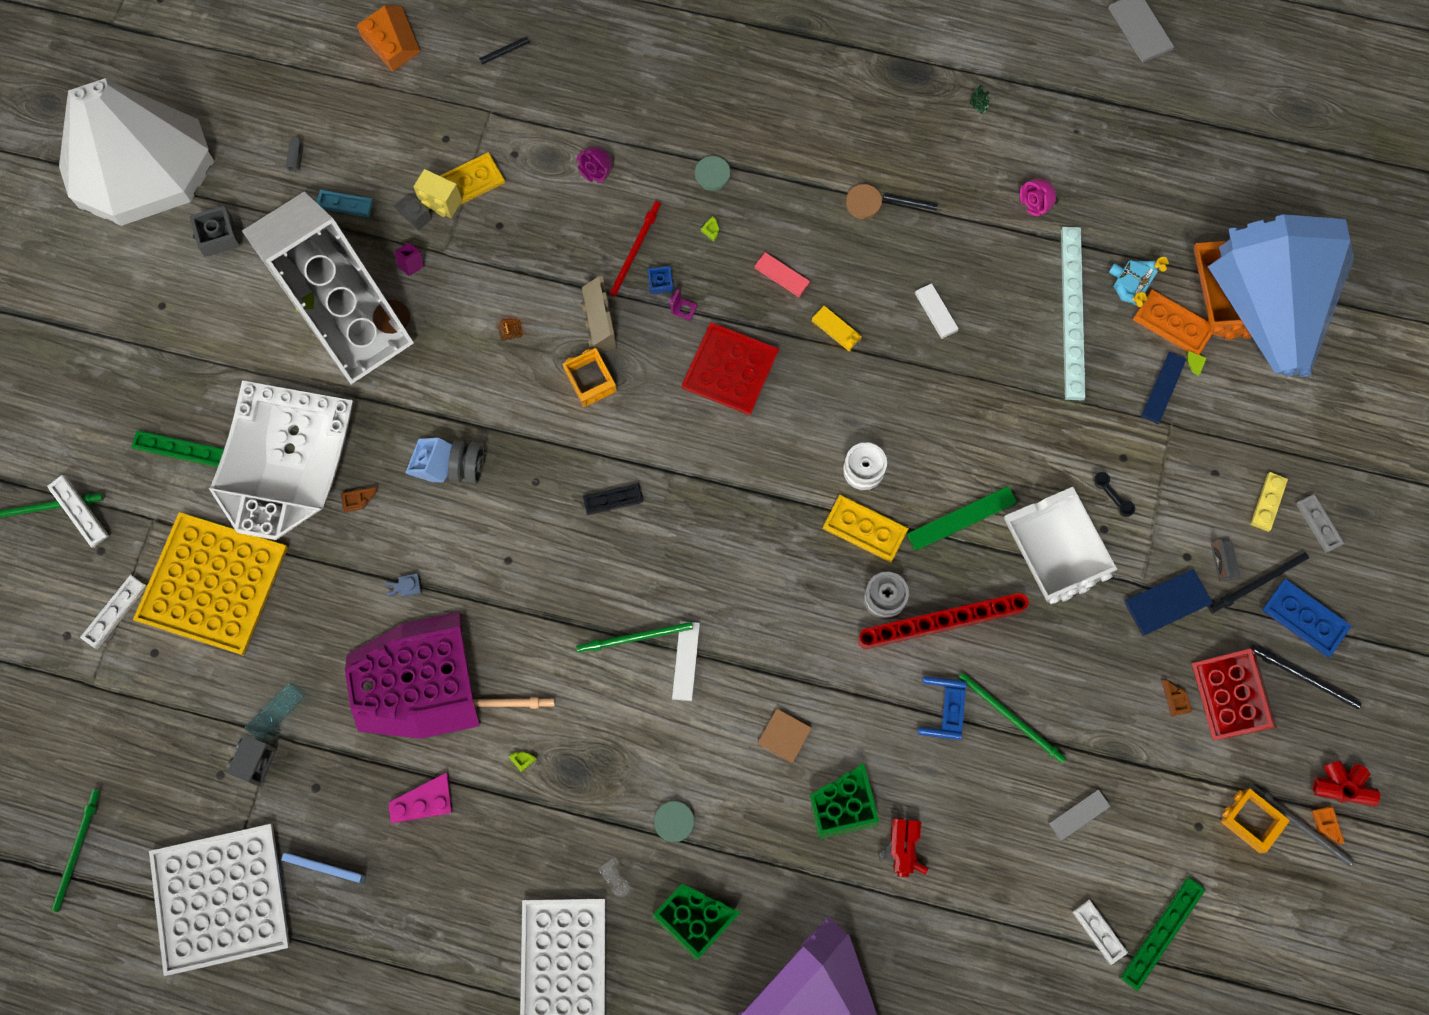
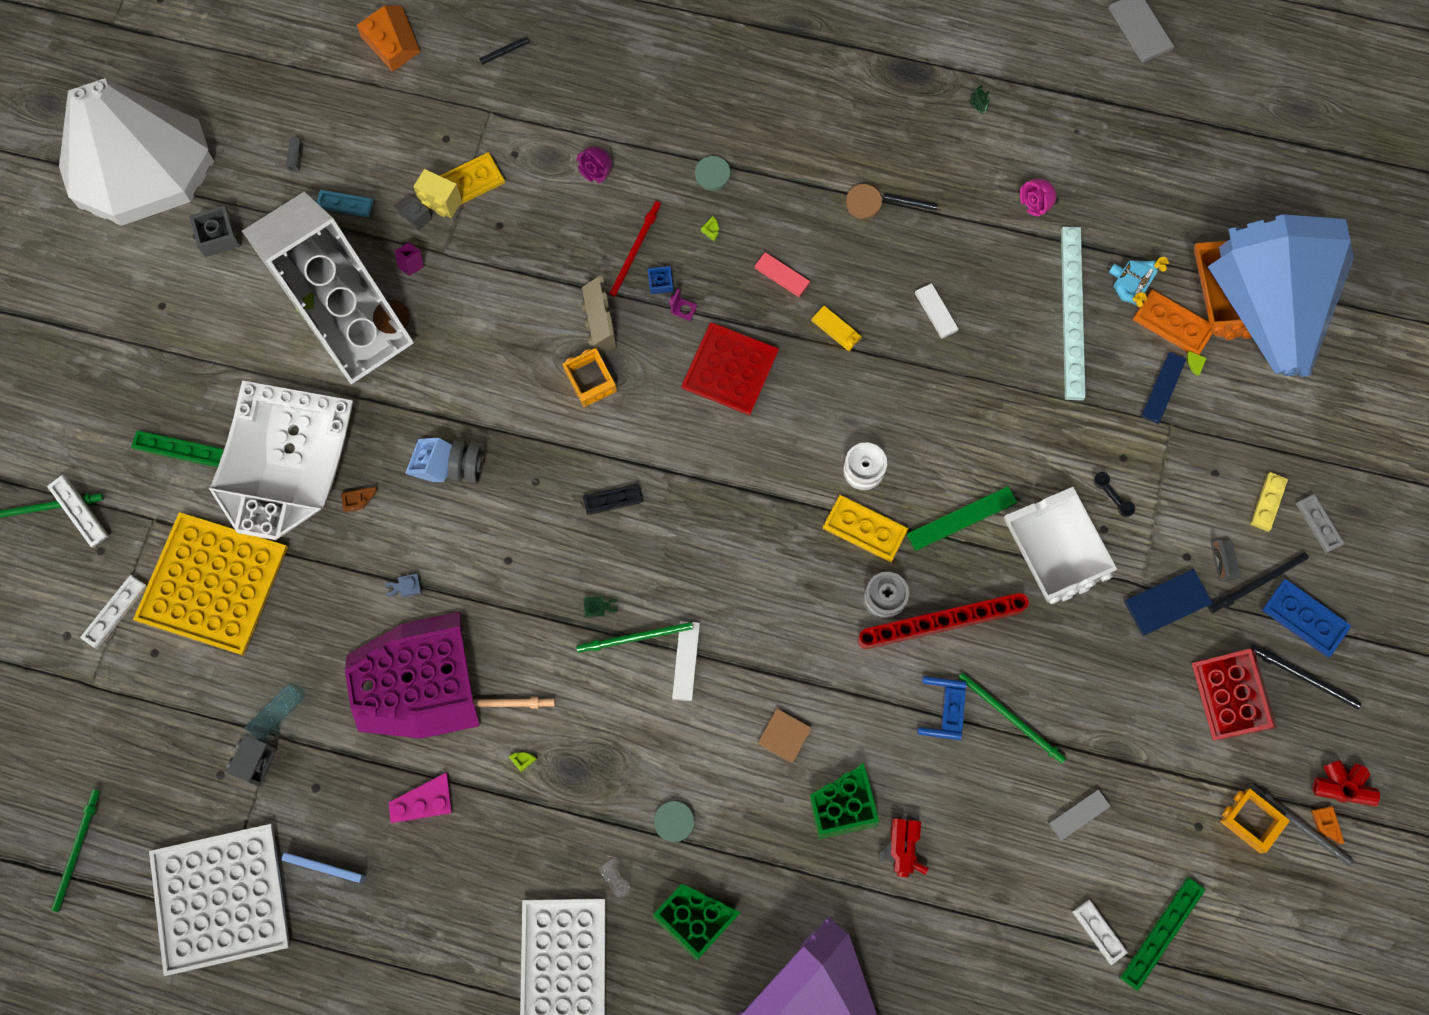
(509, 329): clear orange slope -> none
(596, 606): none -> clear green plate
(1176, 699): dark orange tile -> none

